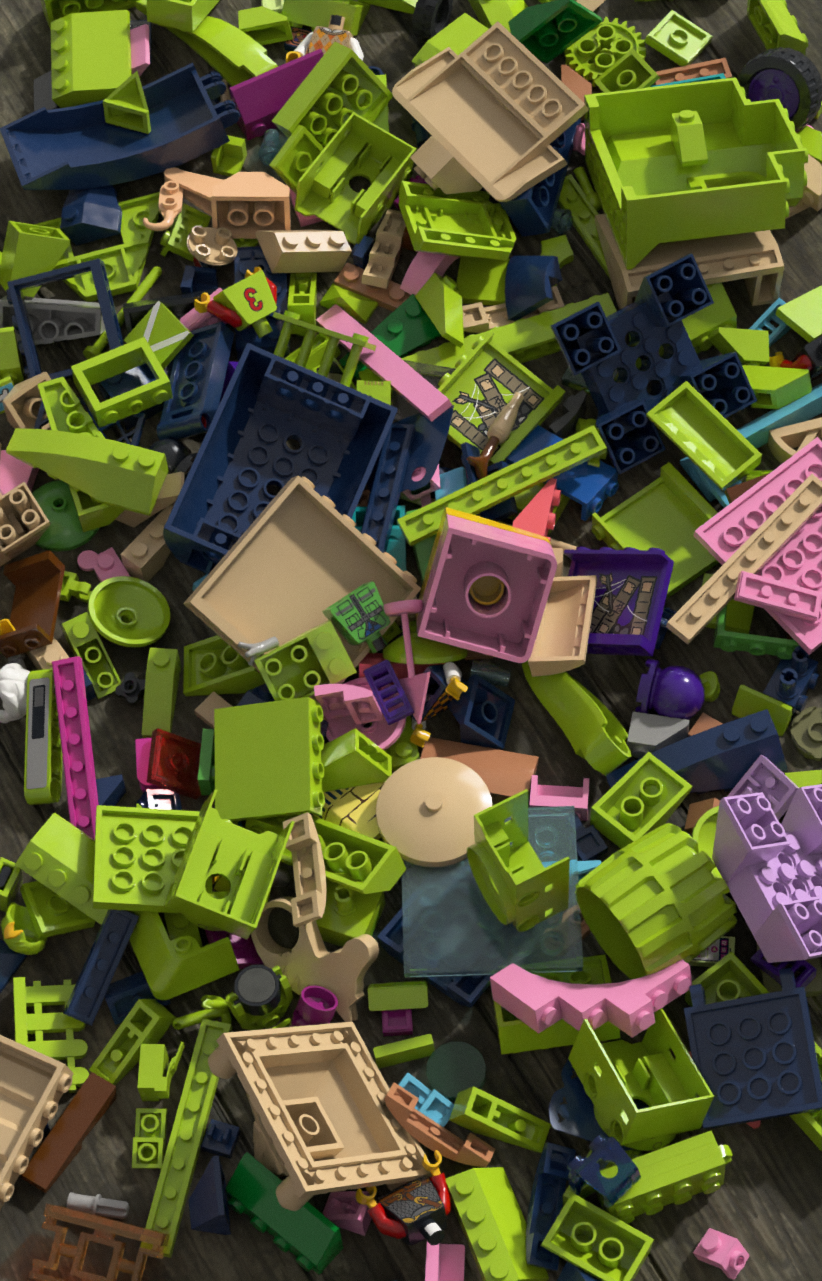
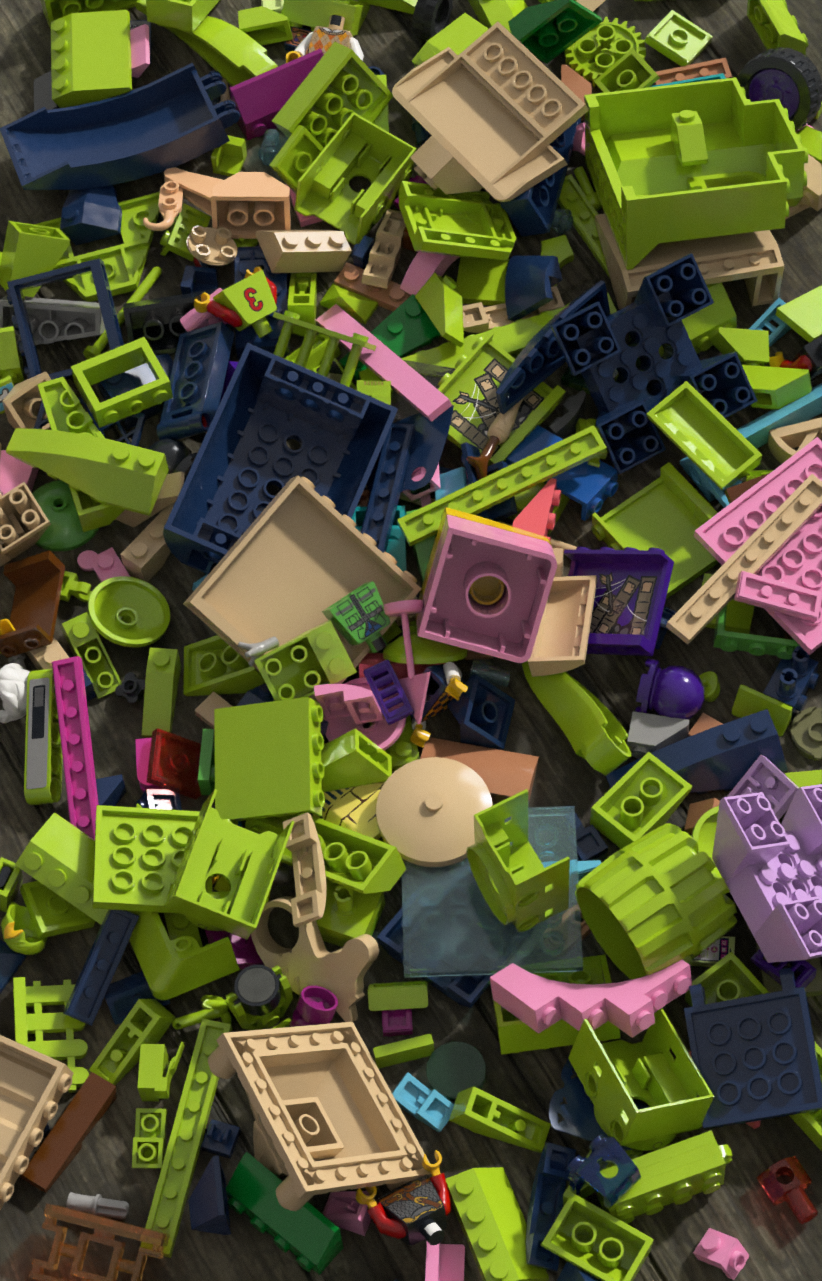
(128, 106): lime slope -> none
(163, 333): lime tile -> none
(434, 1136): nougat slope -> none
(543, 353): none -> dark blue wedge
(561, 796): bright pink panel -> none
(791, 1193): none -> clear red piece

